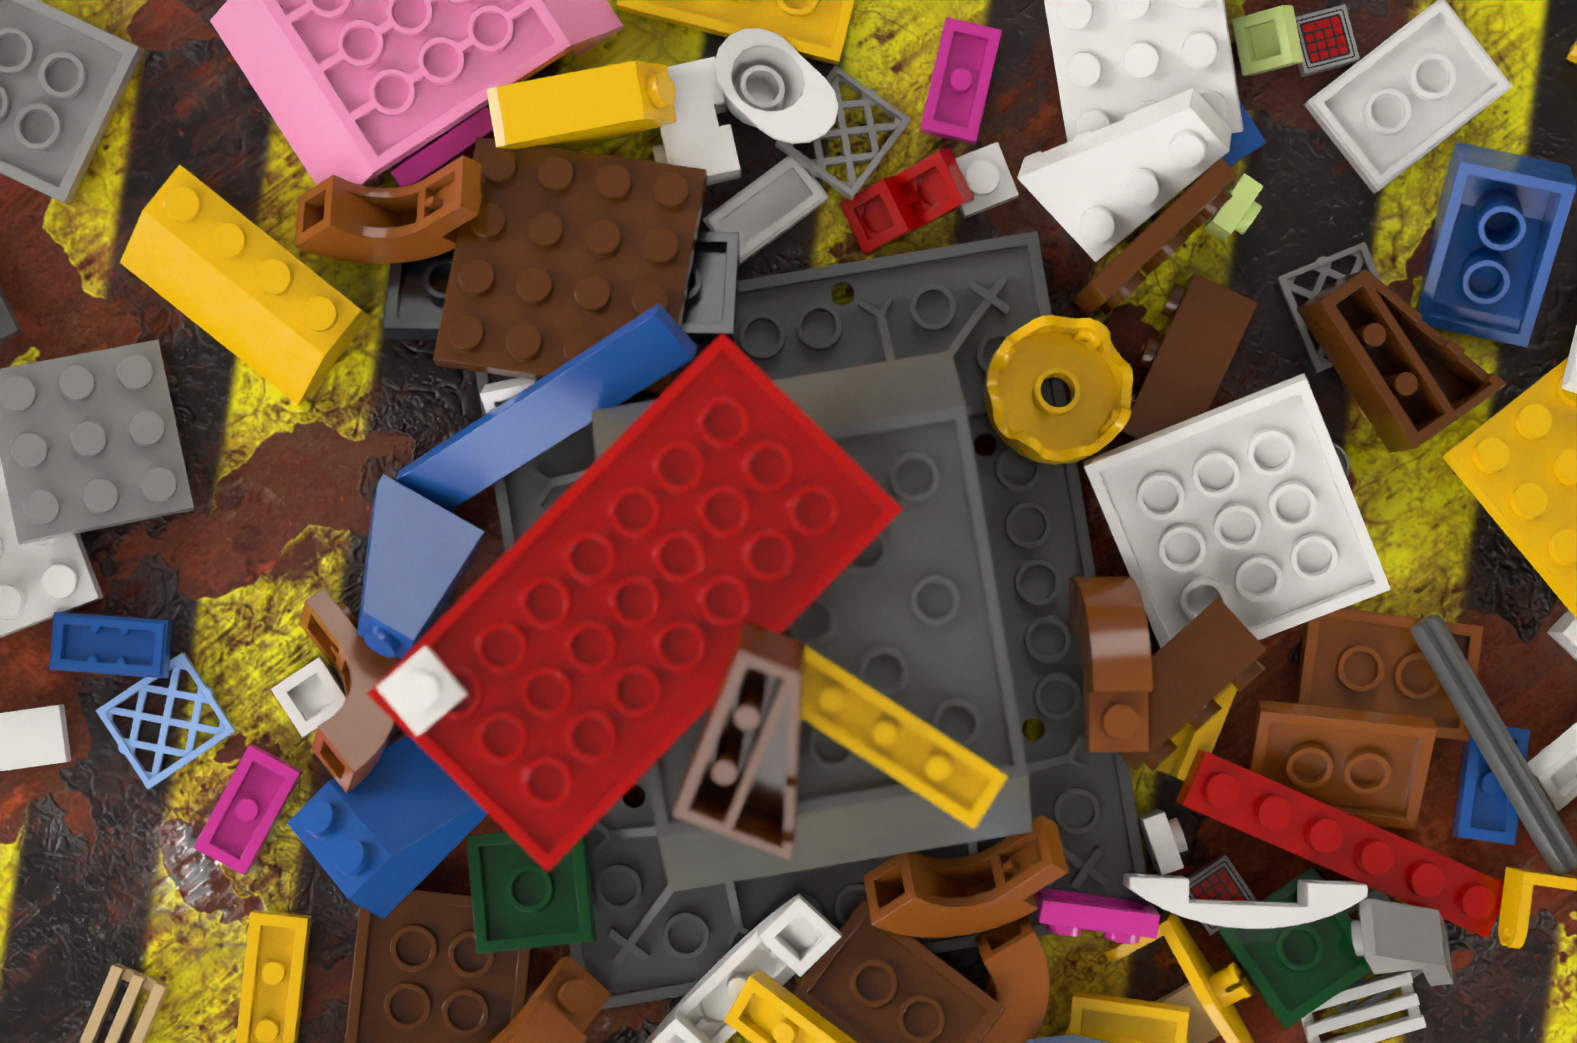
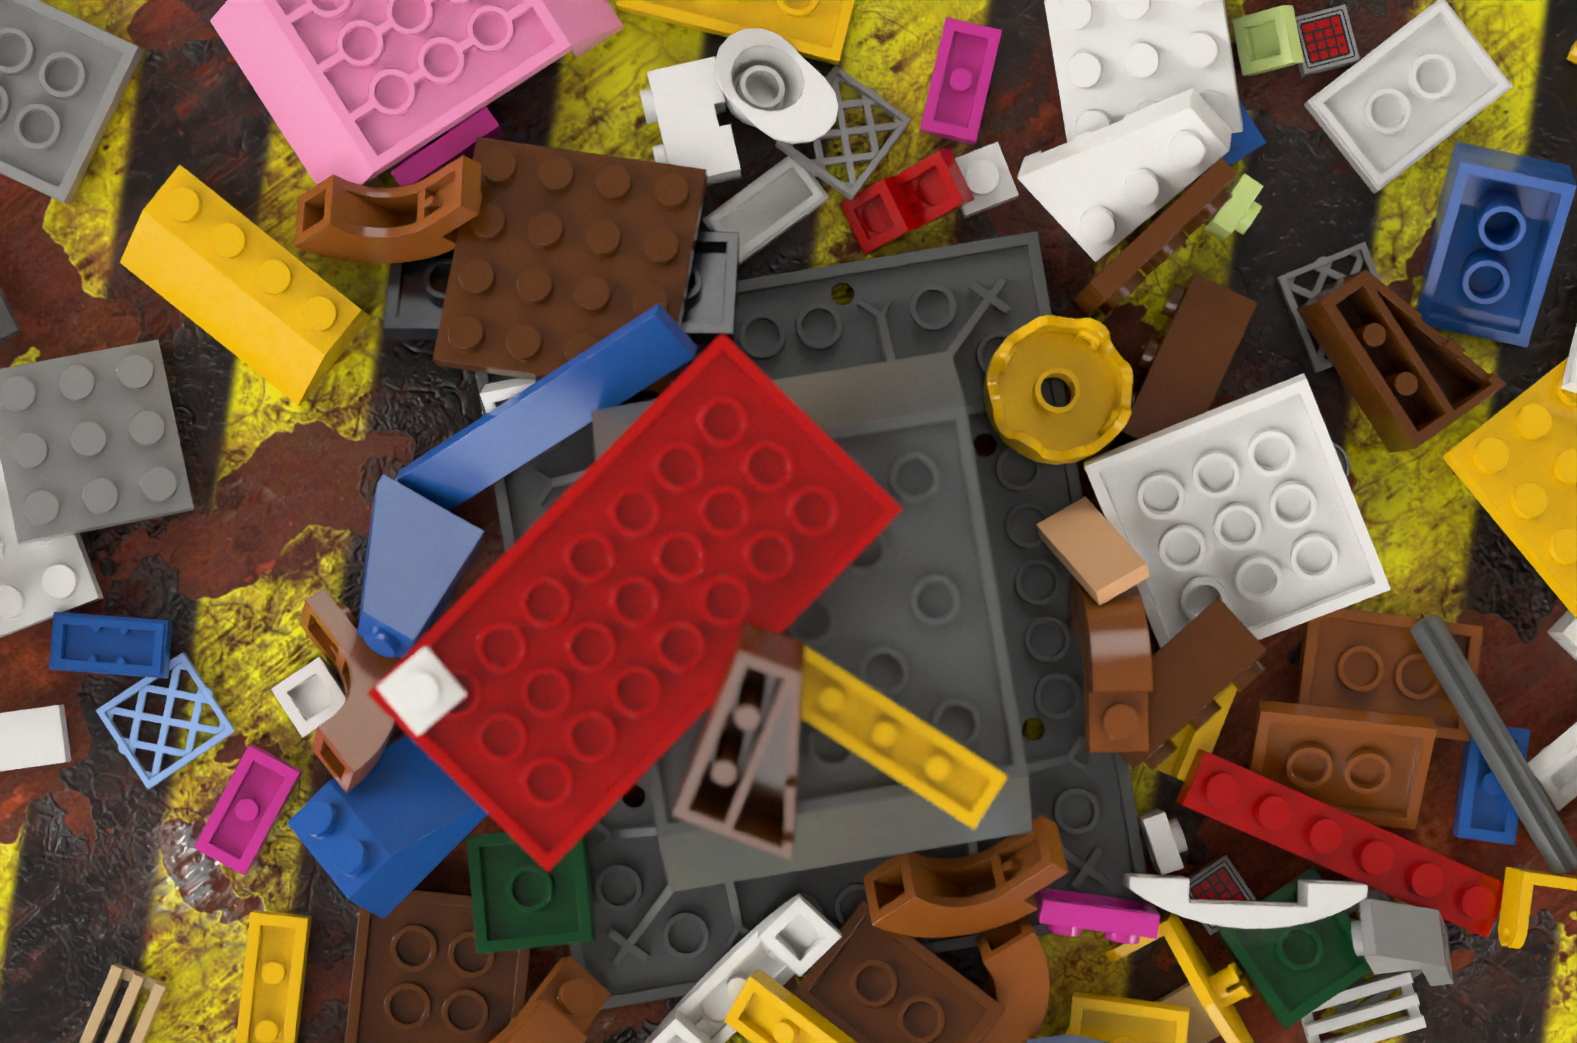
(583, 106): yellow slope -> none
(1092, 550): none -> light nougat tile

